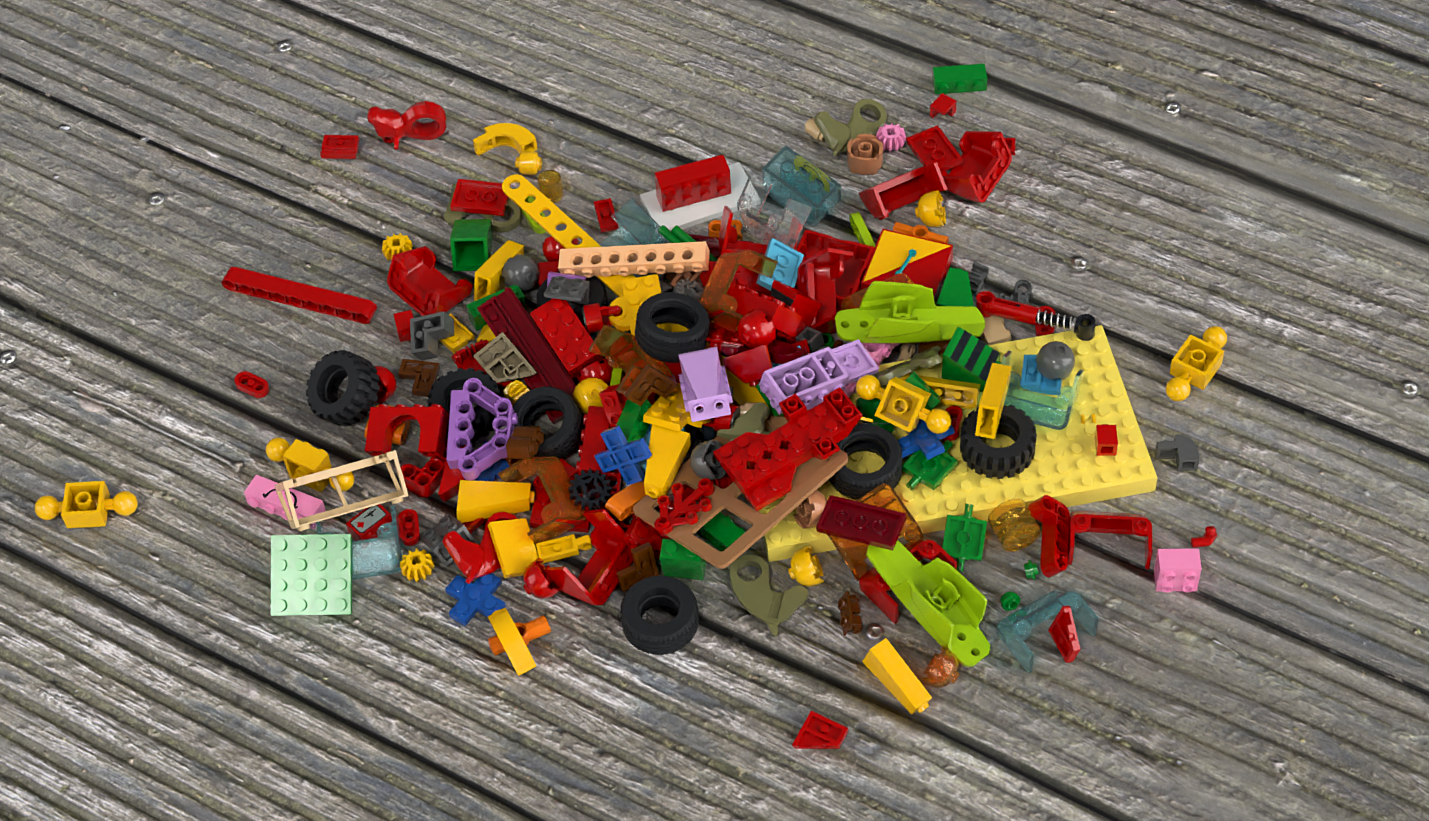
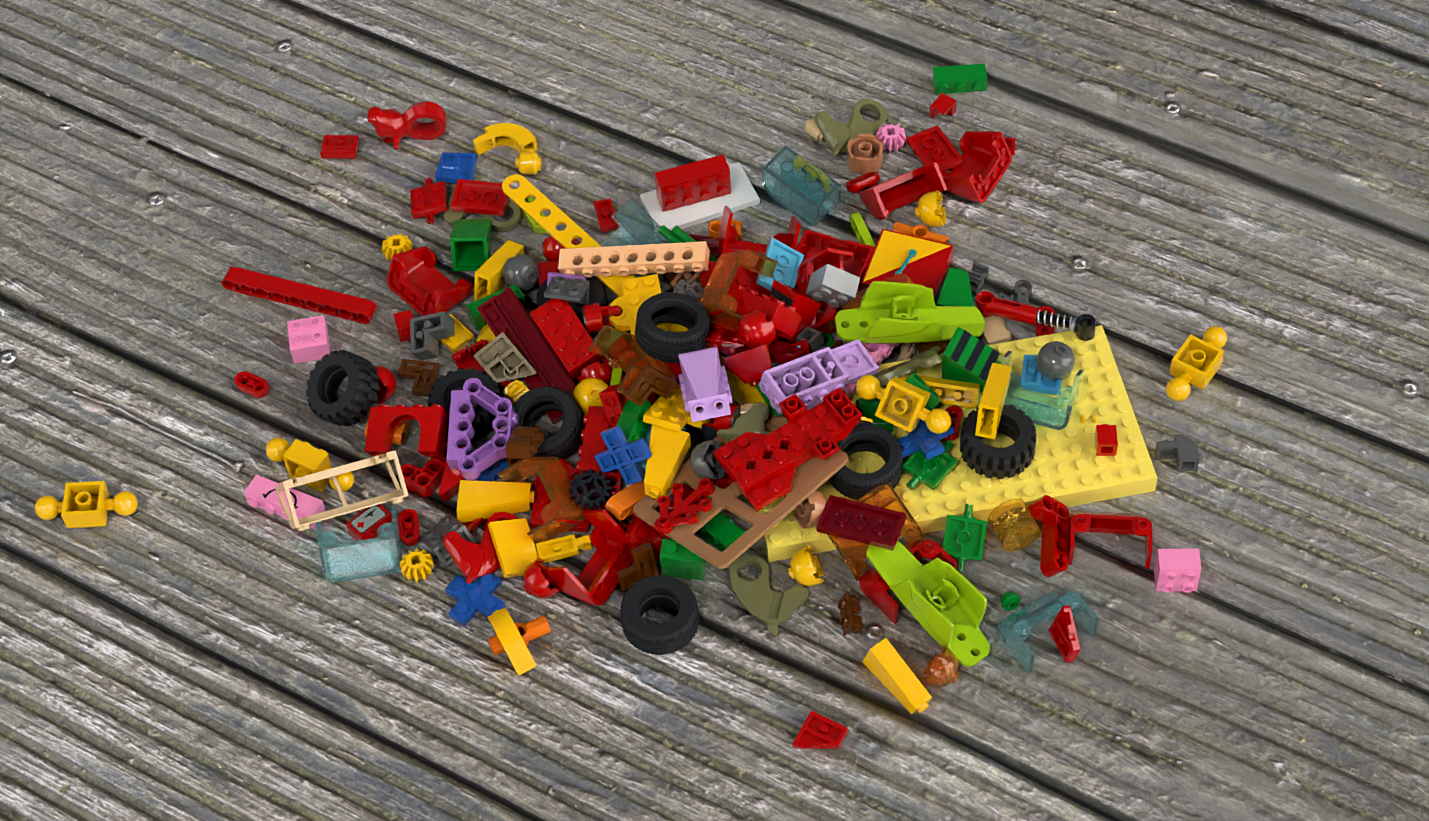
(308, 339): none -> bright pink brick
(311, 574): plate -> none
(429, 200): none -> red plate
(456, 166): none -> blue plate
(551, 185): clear yellow wheel -> none
(782, 227): clear windscreen -> none
(832, 286): none -> light grey brick
(867, 180): none -> red plate
(1031, 570): green plate -> none
(1207, 538): red arm -> none

